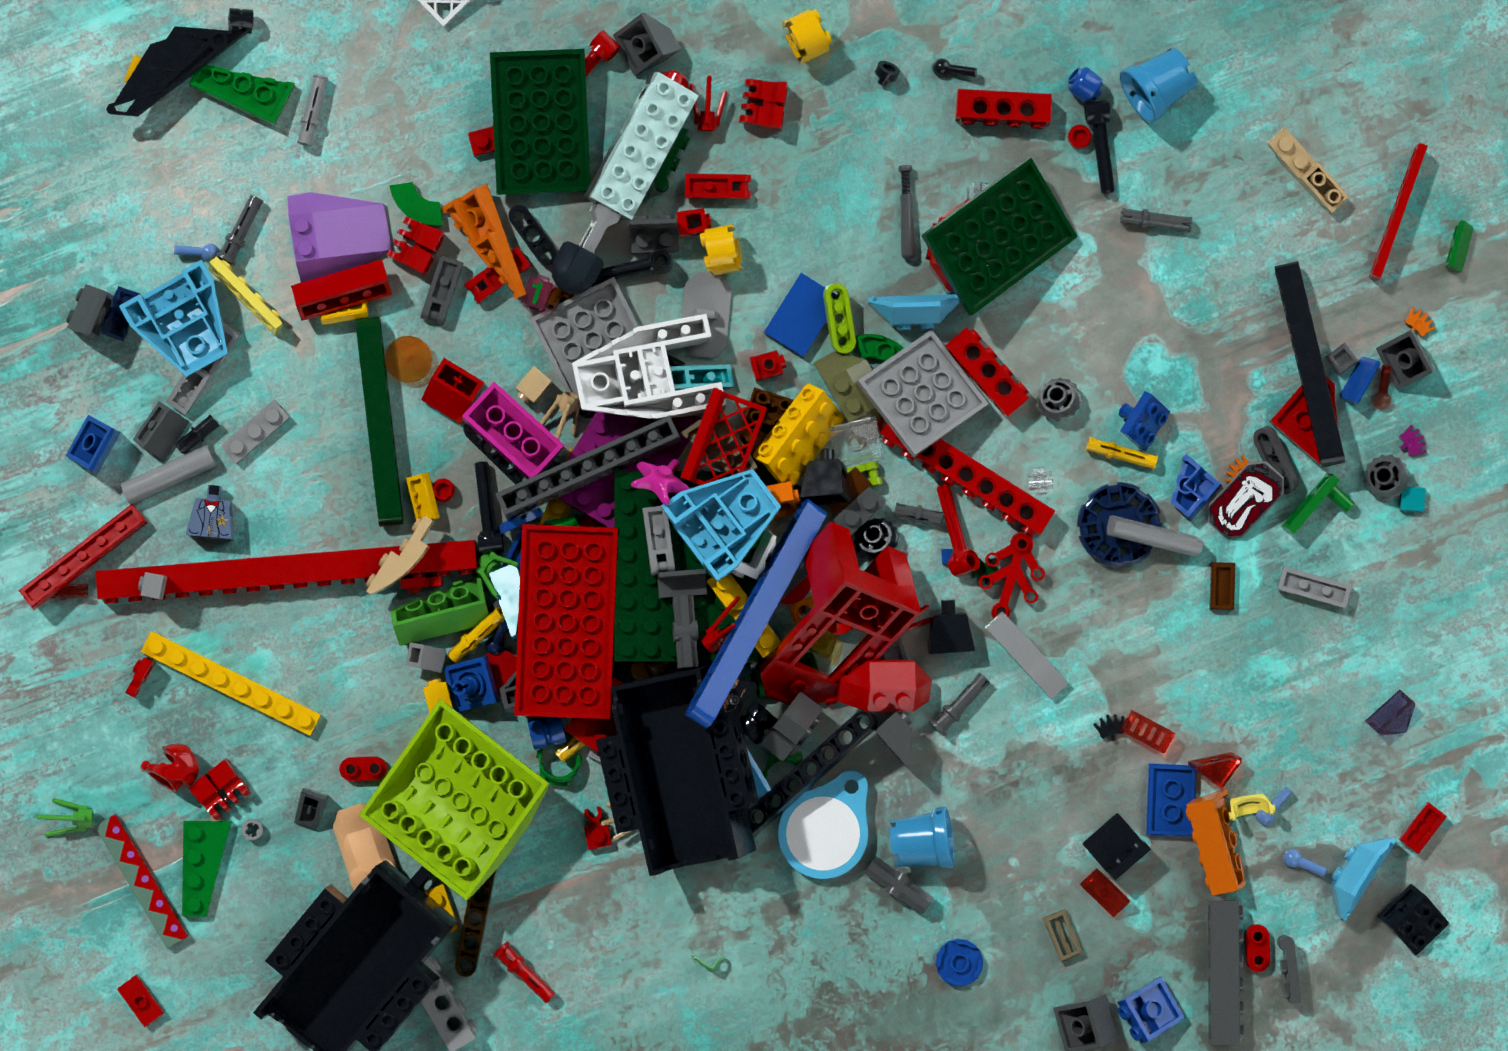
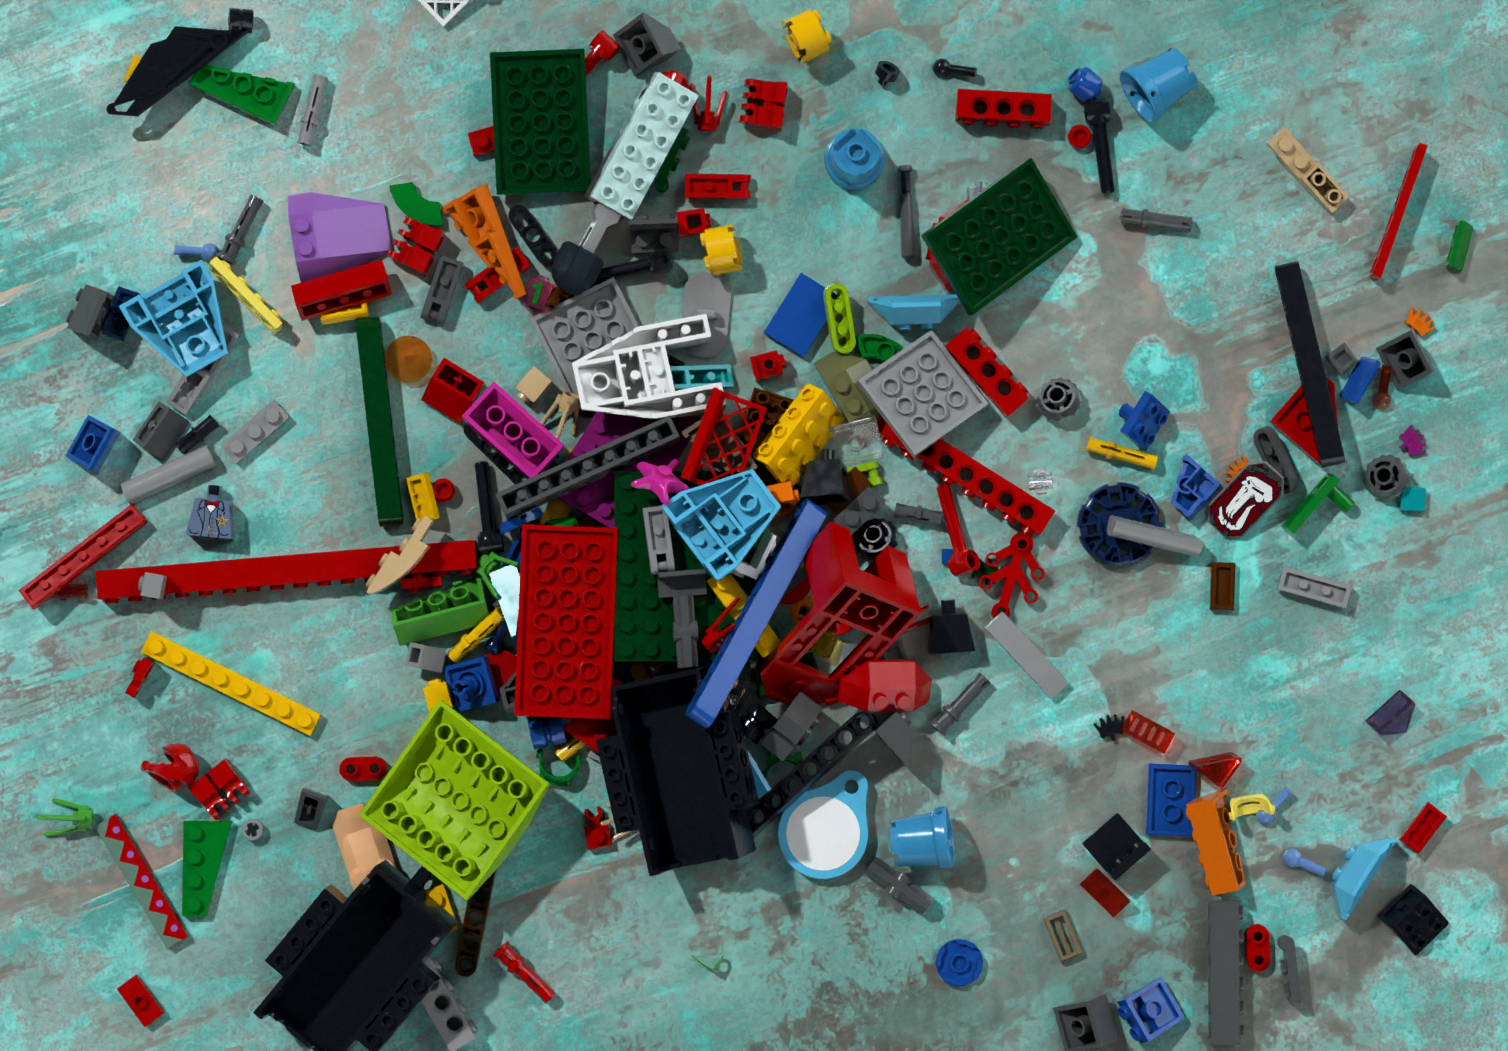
(854, 159): none -> dark azure piece

